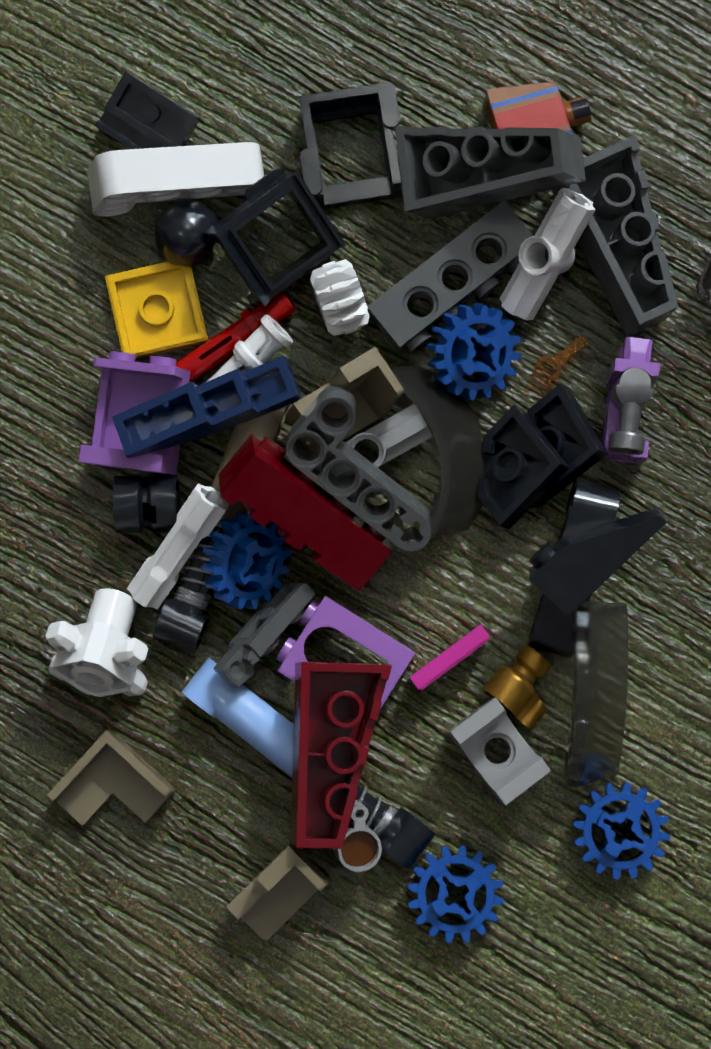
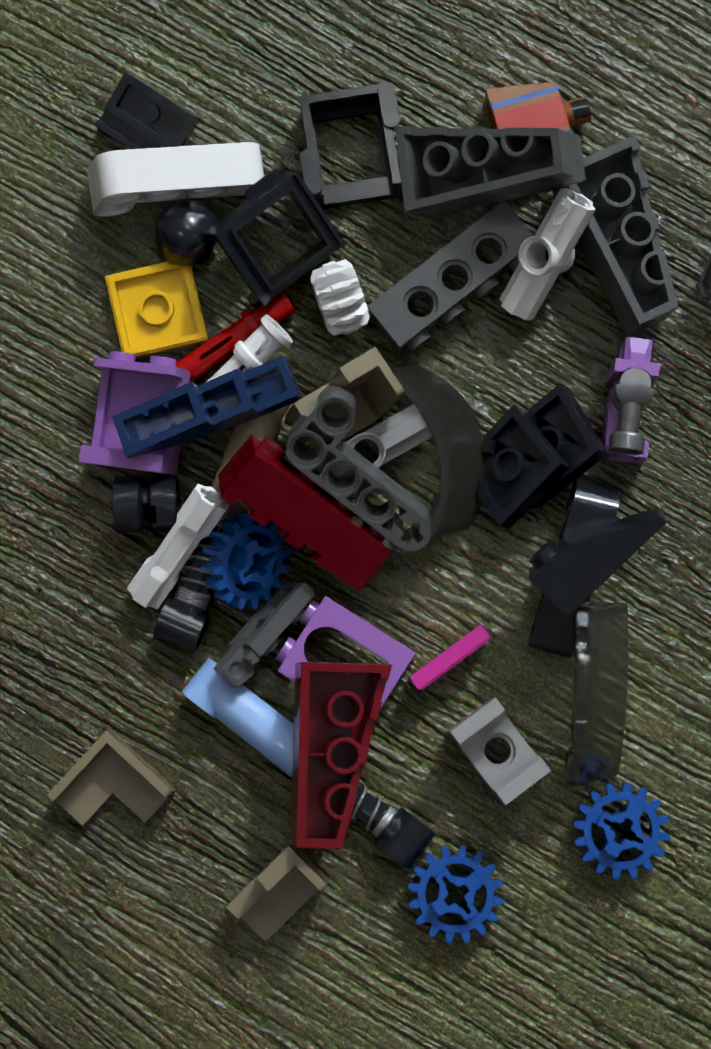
(99, 653): white piece -> none
(361, 845): piece -> none
(456, 351): blue gear -> none
(515, 687): pearl gold piece -> none
(562, 356): clear orange hand -> none

